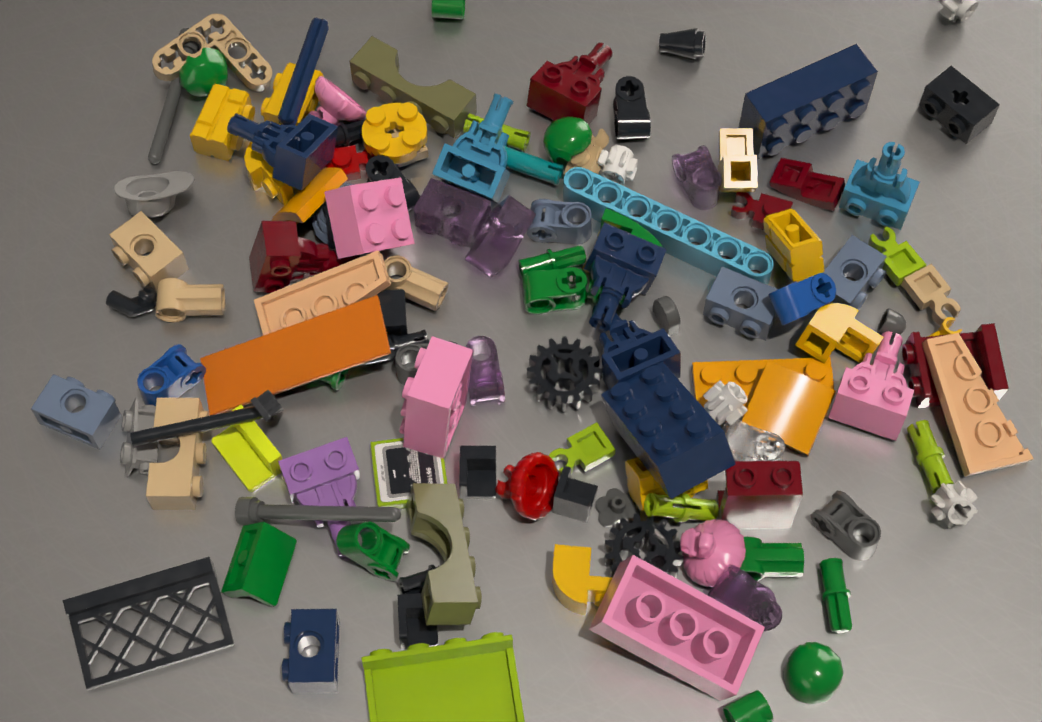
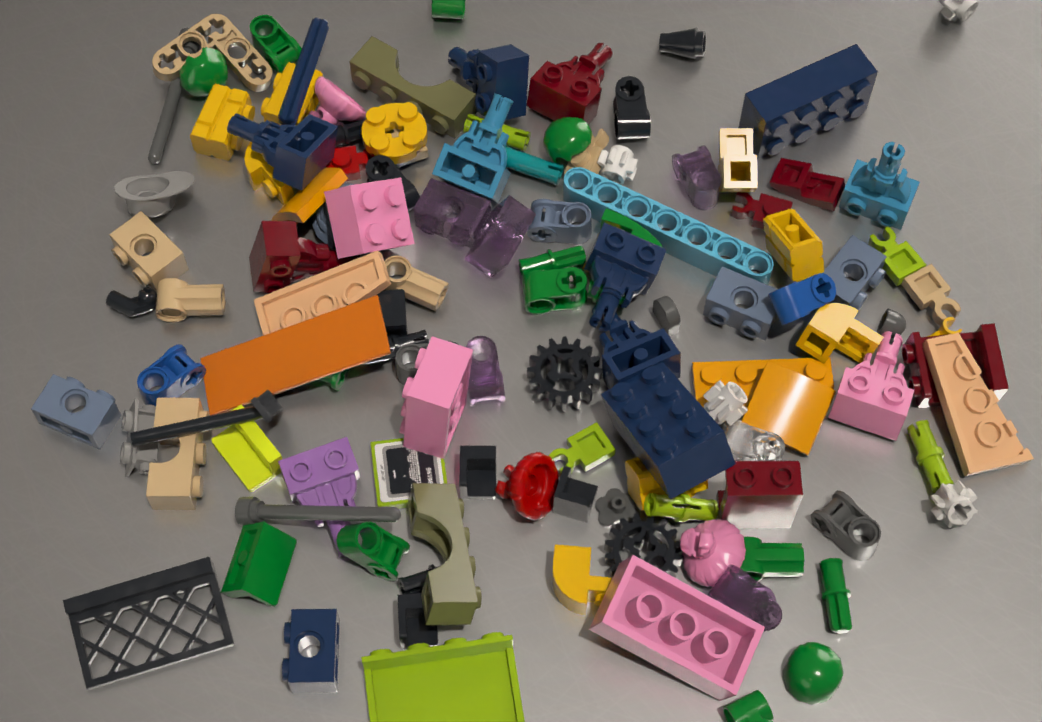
(277, 47): none -> green piece
(493, 71): none -> dark blue brick
(958, 104): black brick -> none

